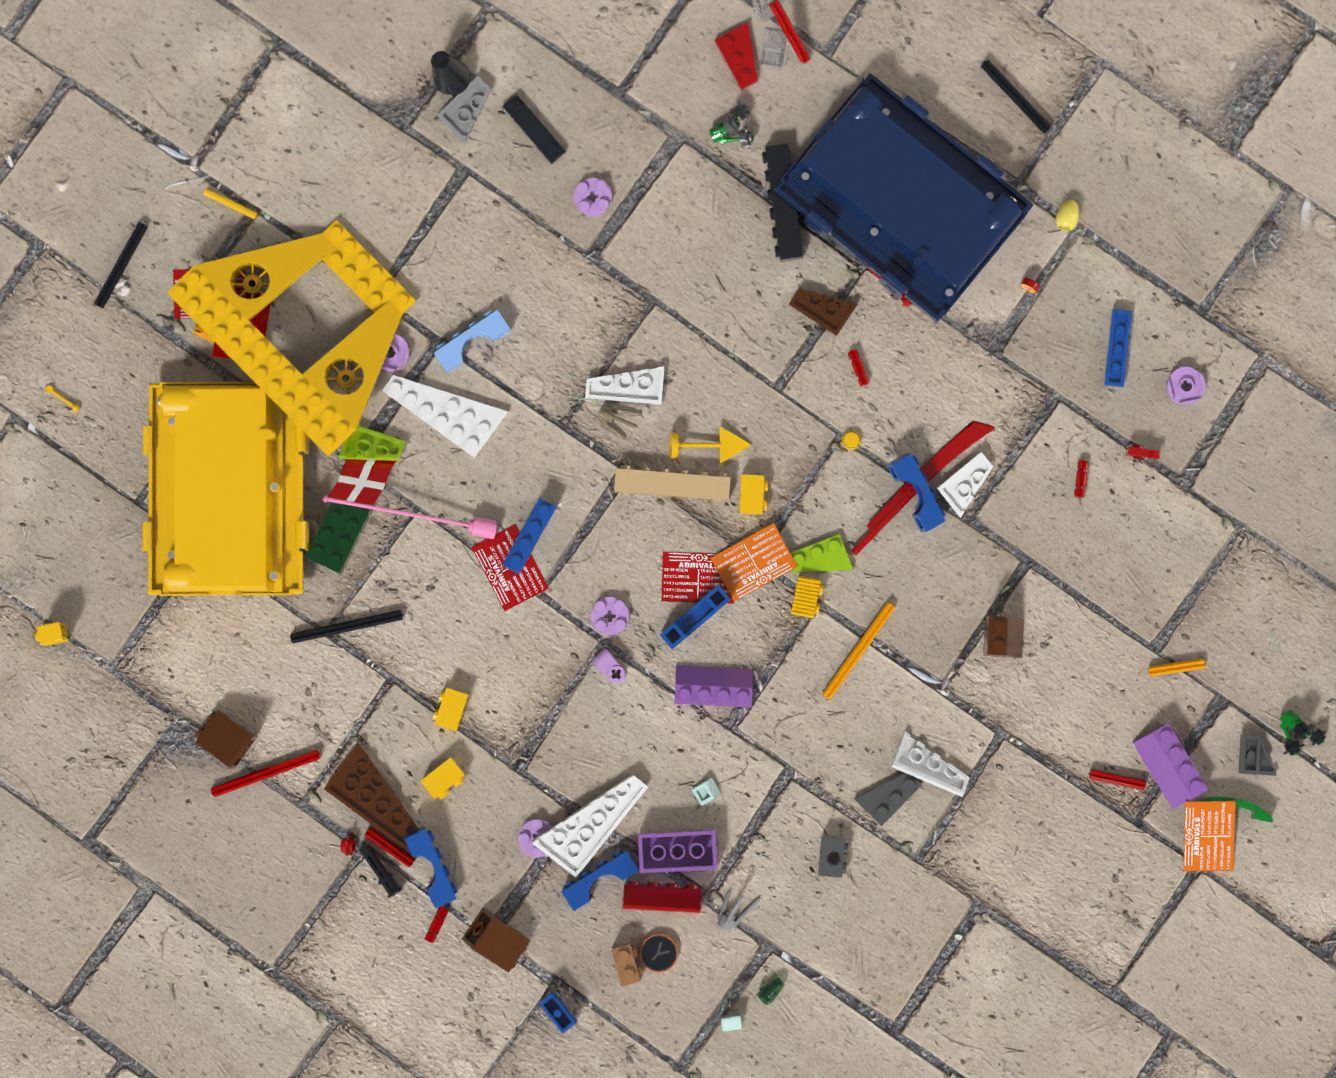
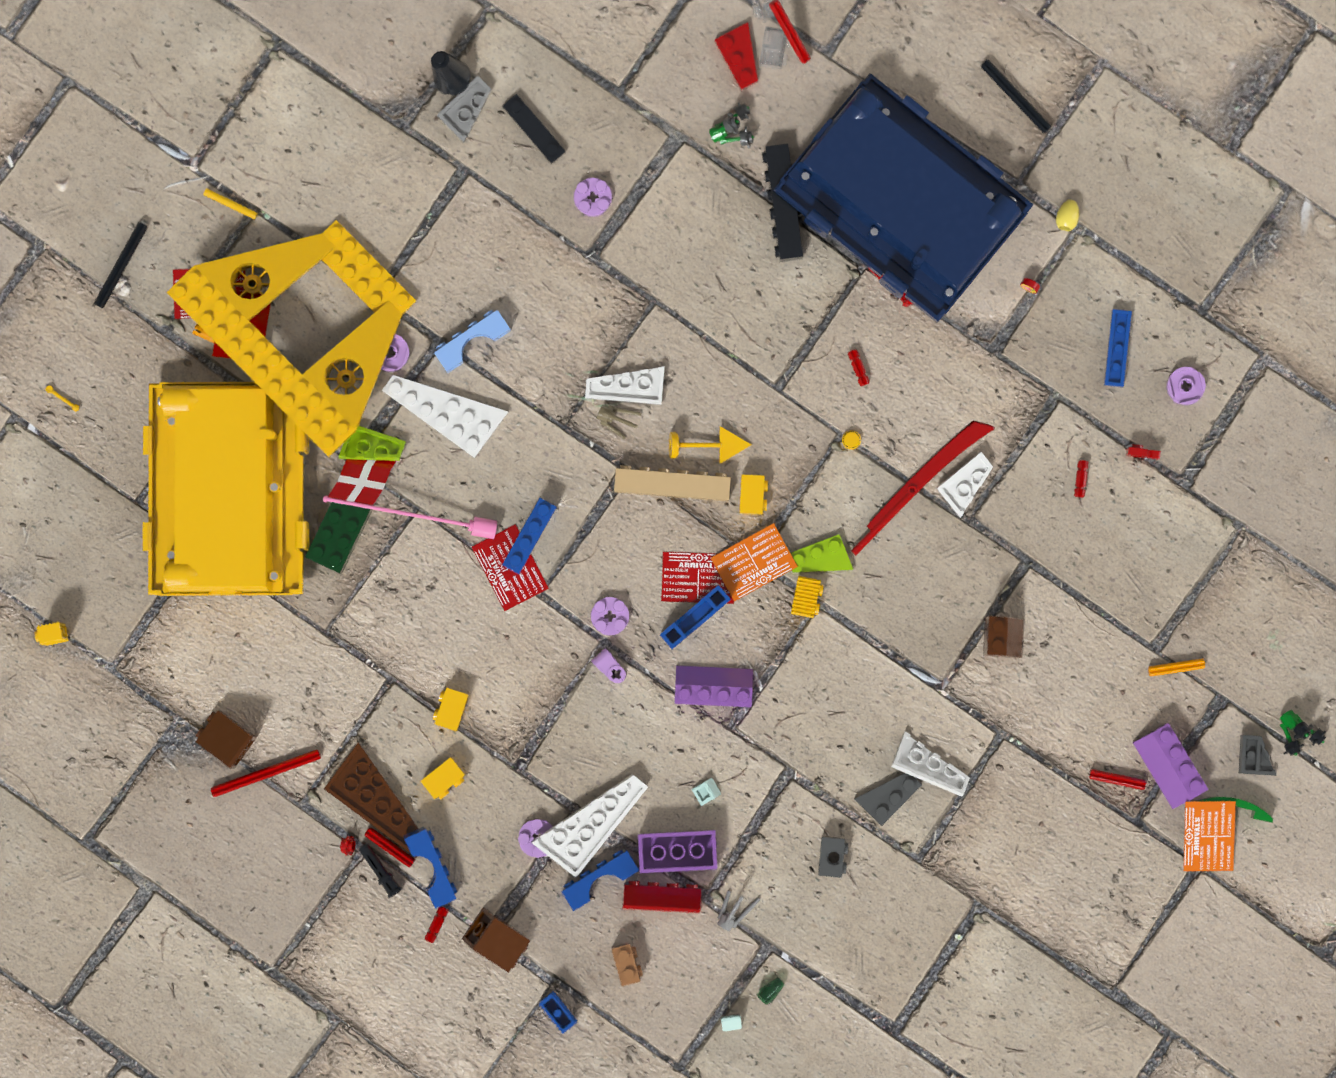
(346, 626): black axle -> none
(658, 953): black tile -> none
(823, 310): reddish brown wing -> none
(858, 650): light orange axle -> none
(927, 513): blue arch -> none

